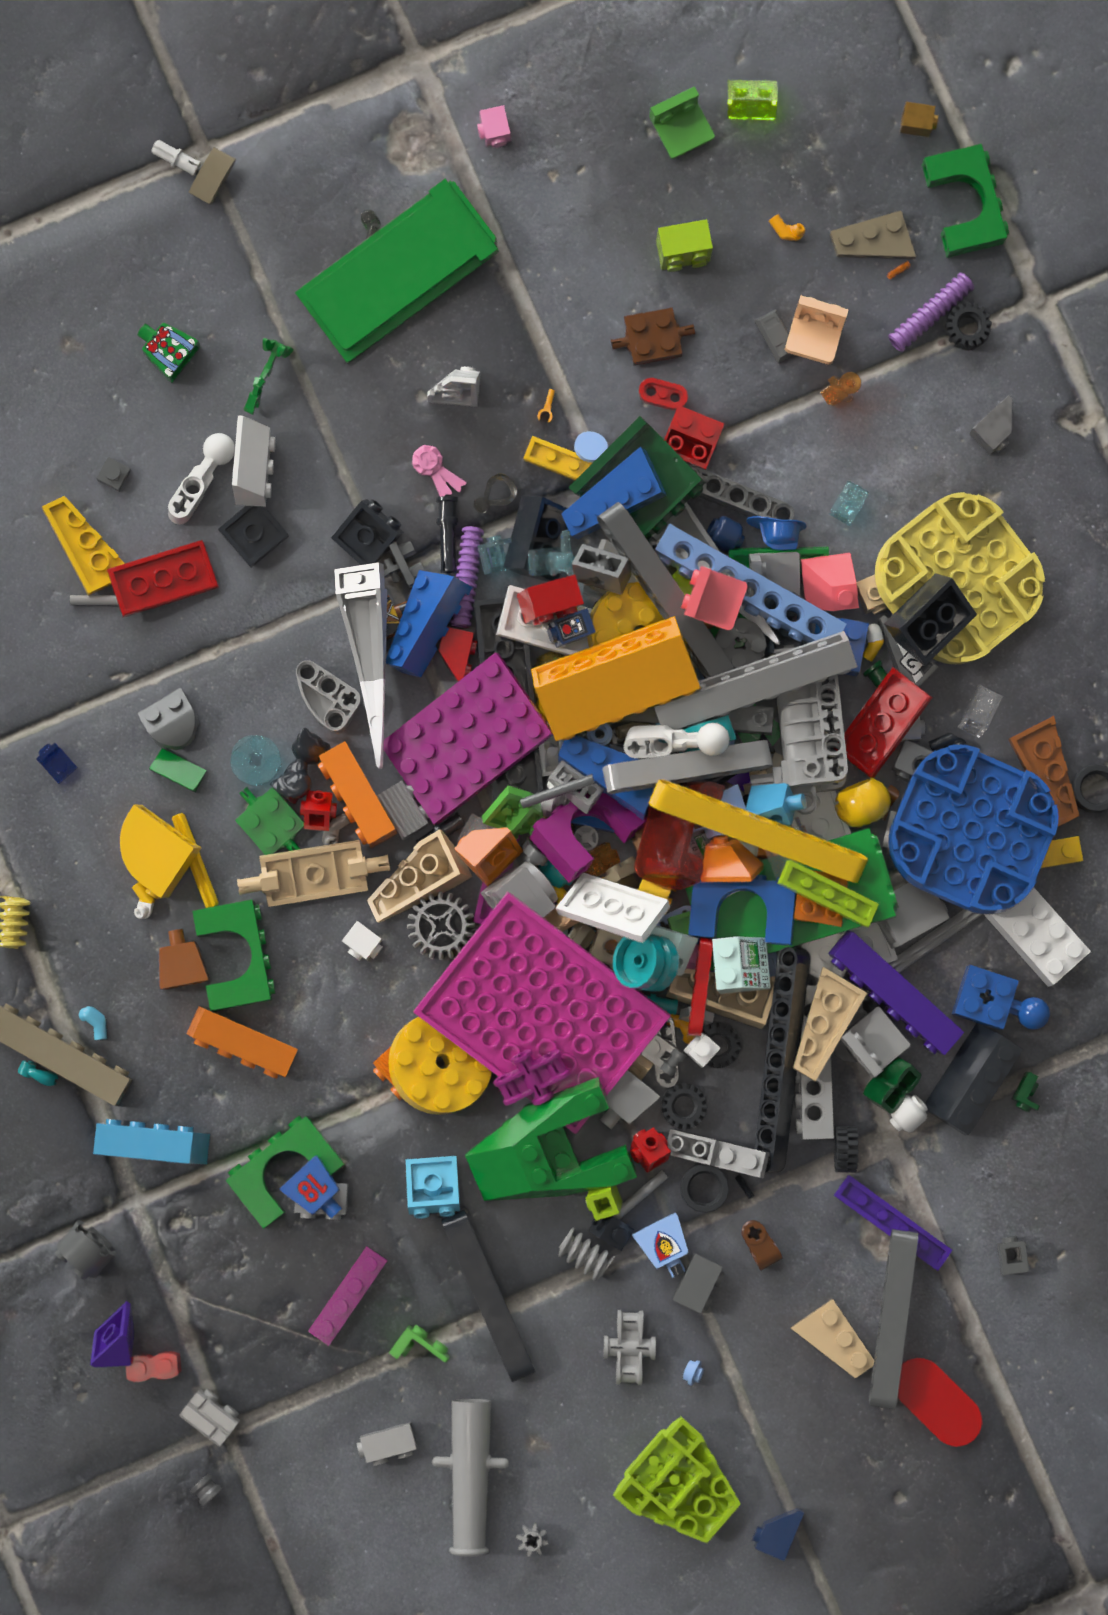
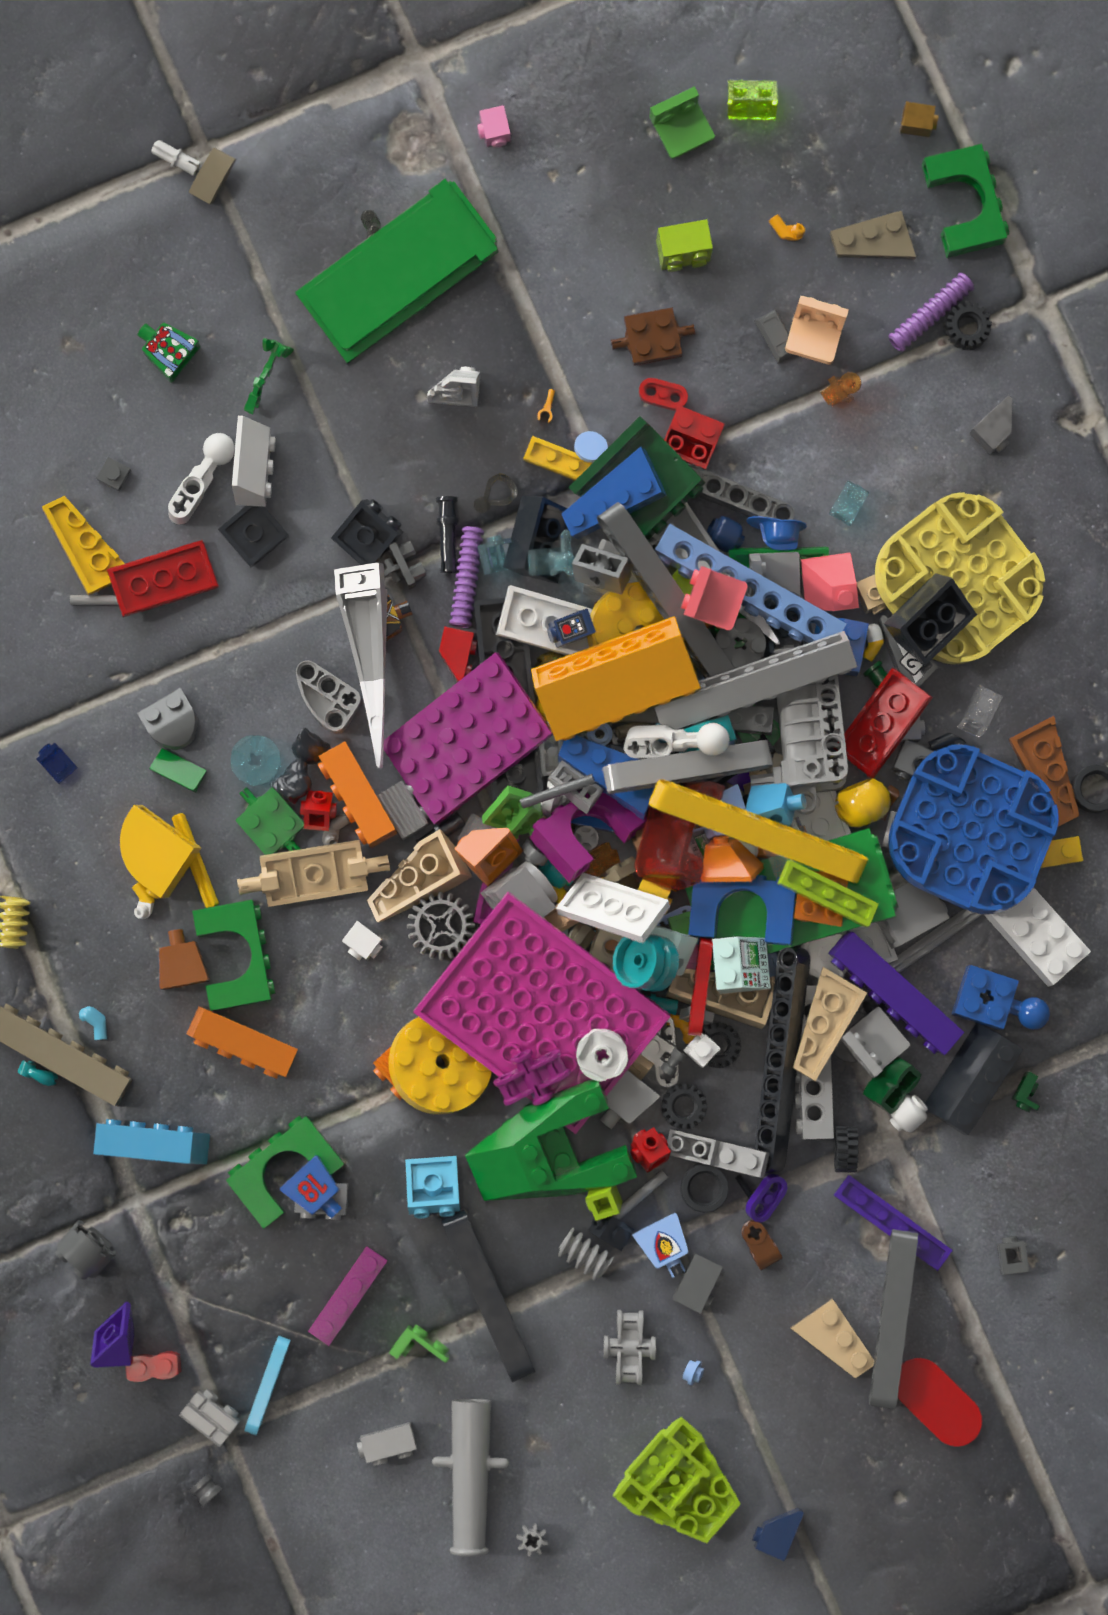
(267, 1385): none -> medium azure beam
(424, 621): blue wedge -> none
(428, 462): bright pink piece -> none
(549, 599): red brick -> none
(606, 1068): none -> white plate
(766, 1198): none -> dark purple plate
(899, 268): orange leg -> none

